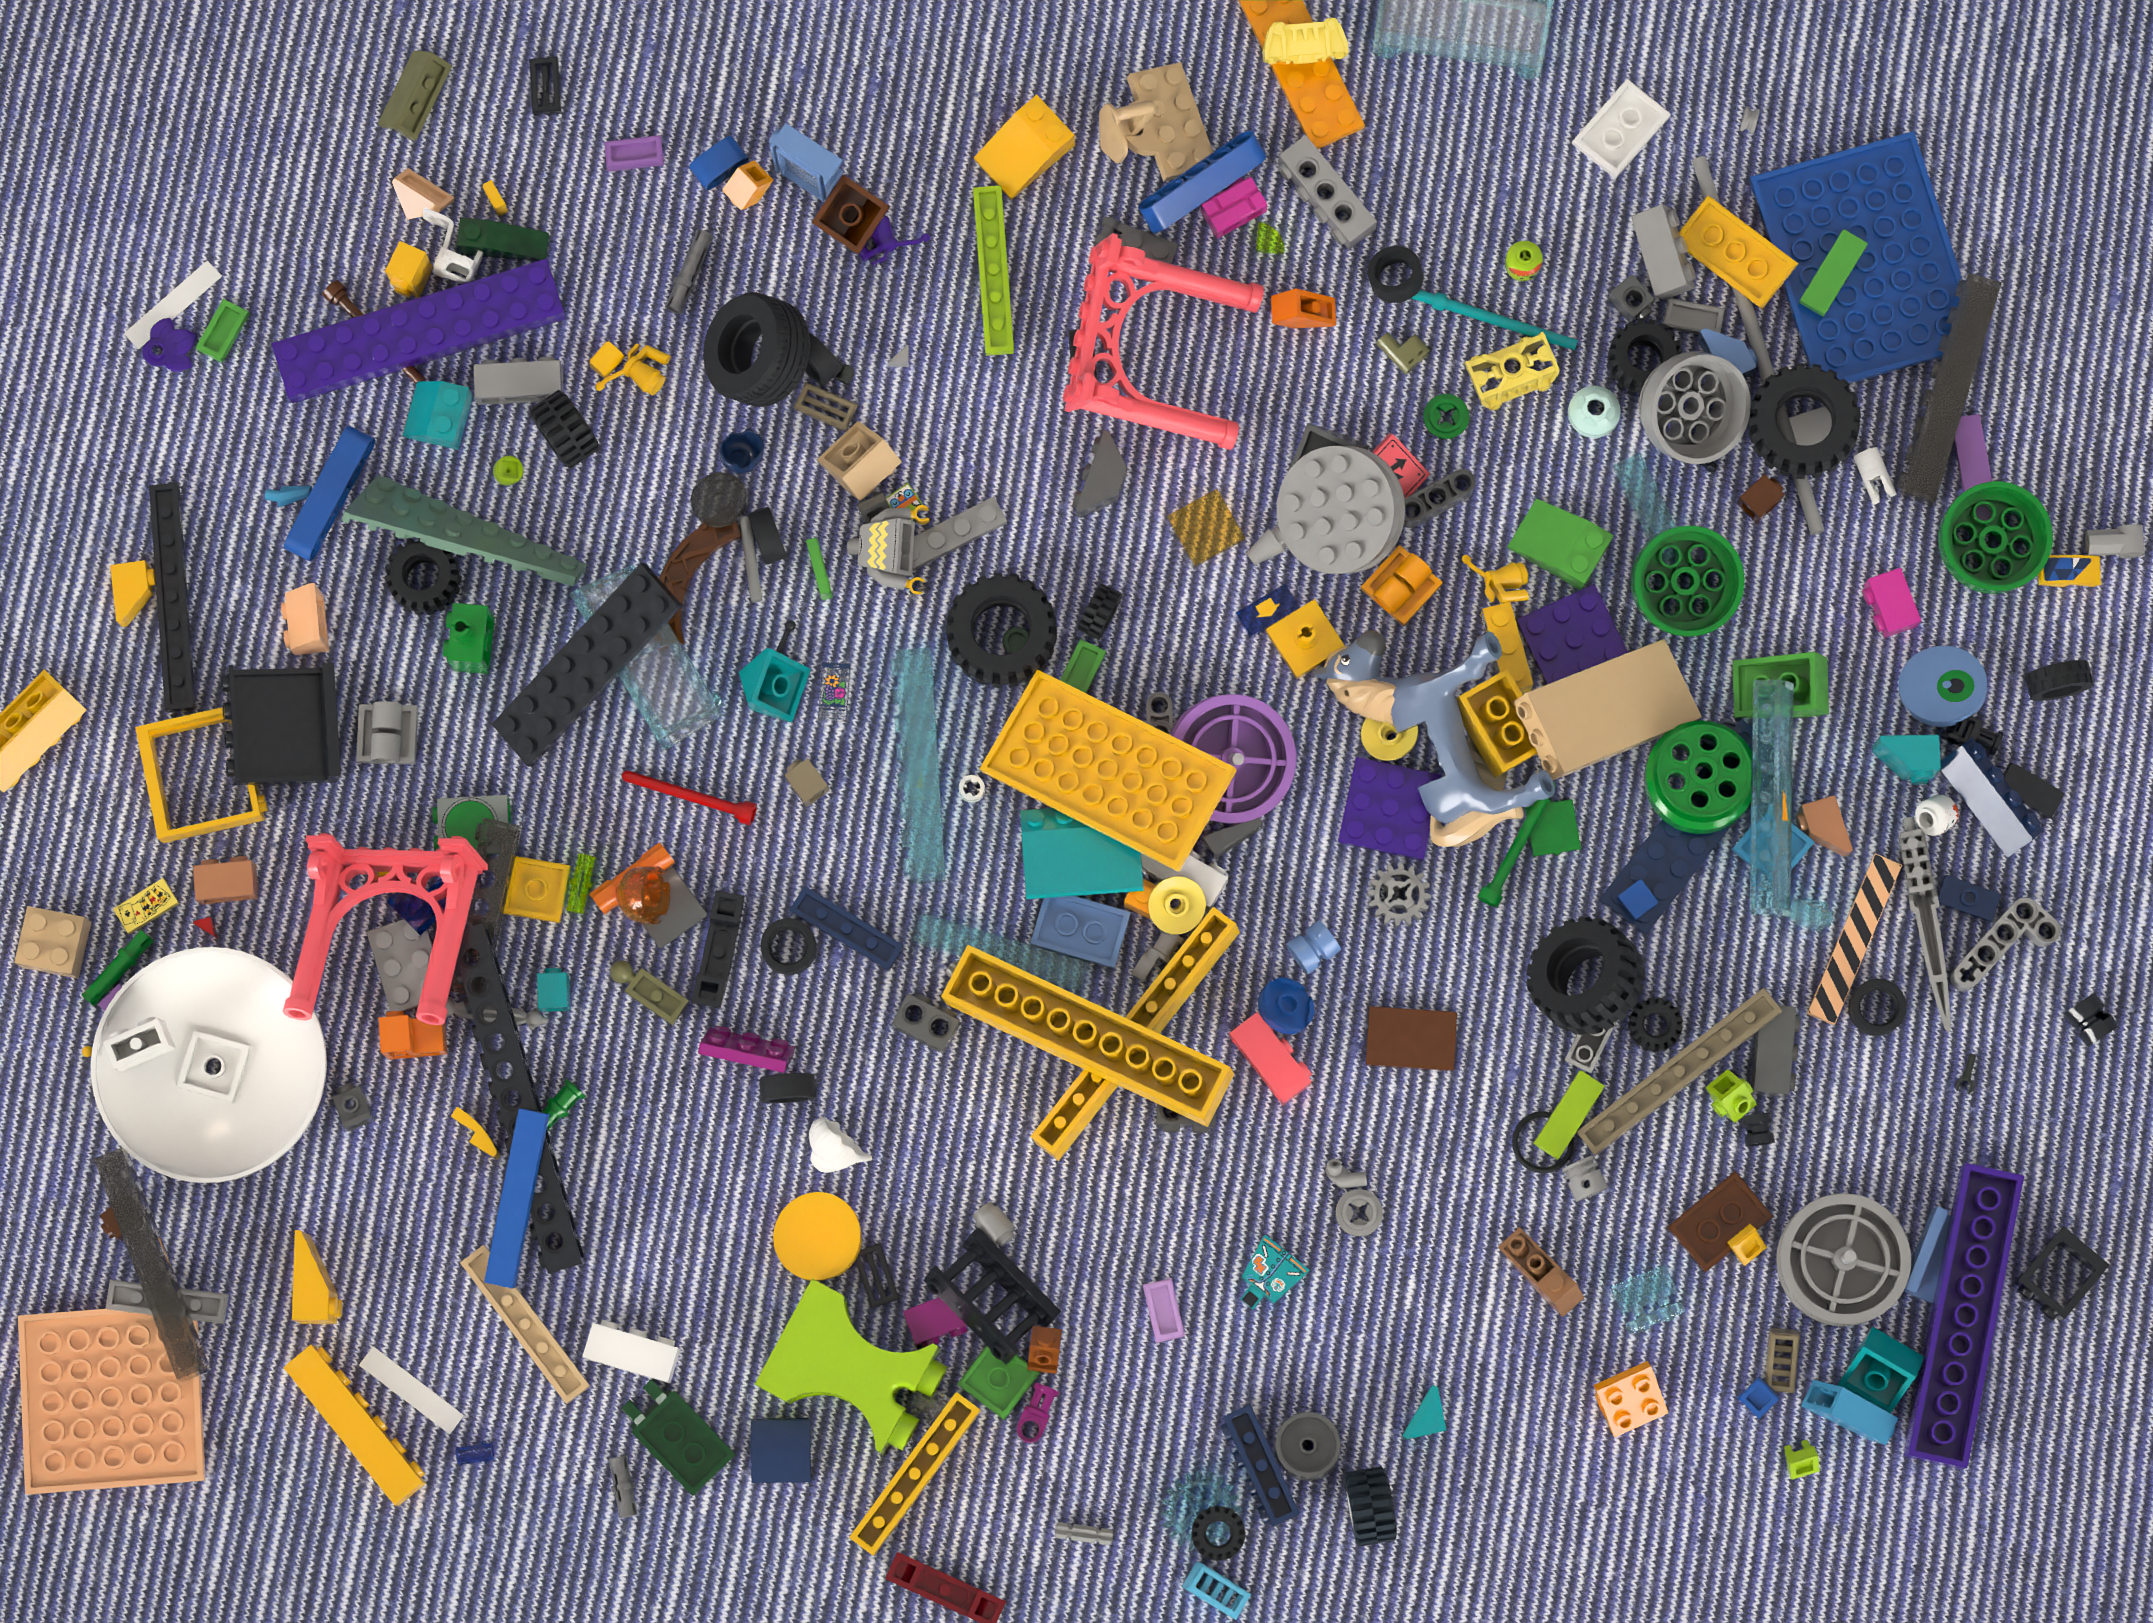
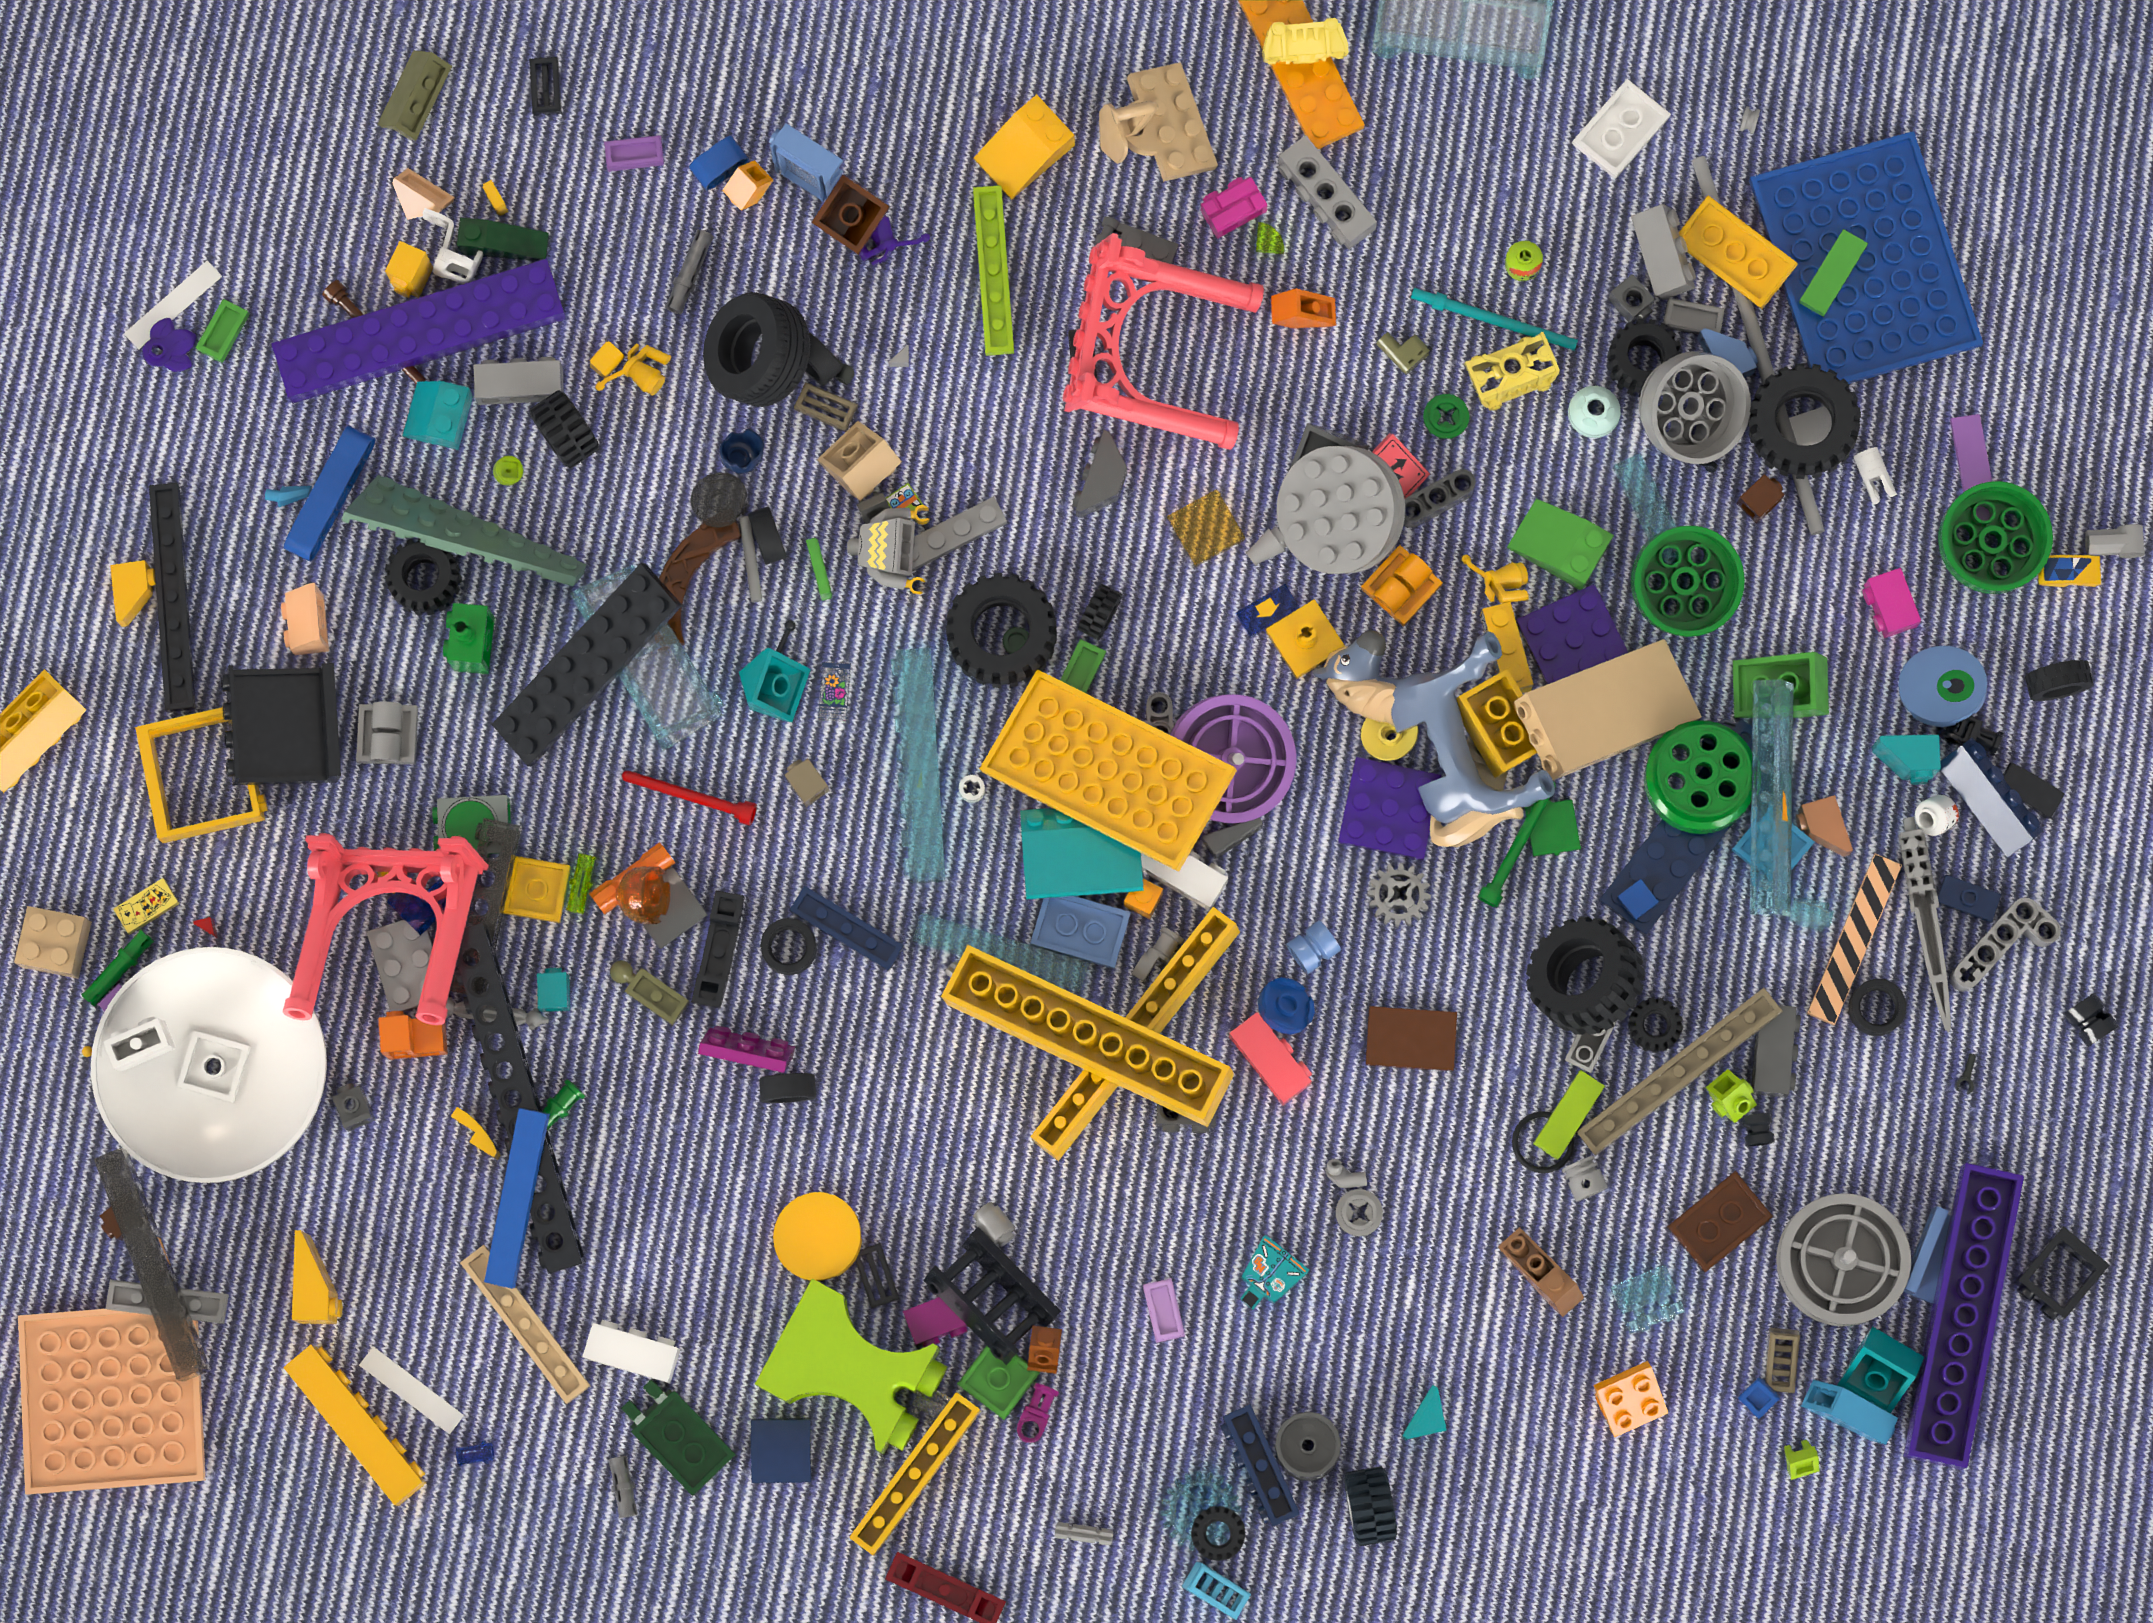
(225, 881): nougat brick -> none
(833, 1148): white hair -> none
(922, 1029): dark grey brick -> none
(1186, 914): light yellow dish -> none
(1202, 181): beam -> none
(1390, 256): black tyre -> none
(1747, 1244): yellow tile -> none
(1949, 390): clear smoke brick -> none

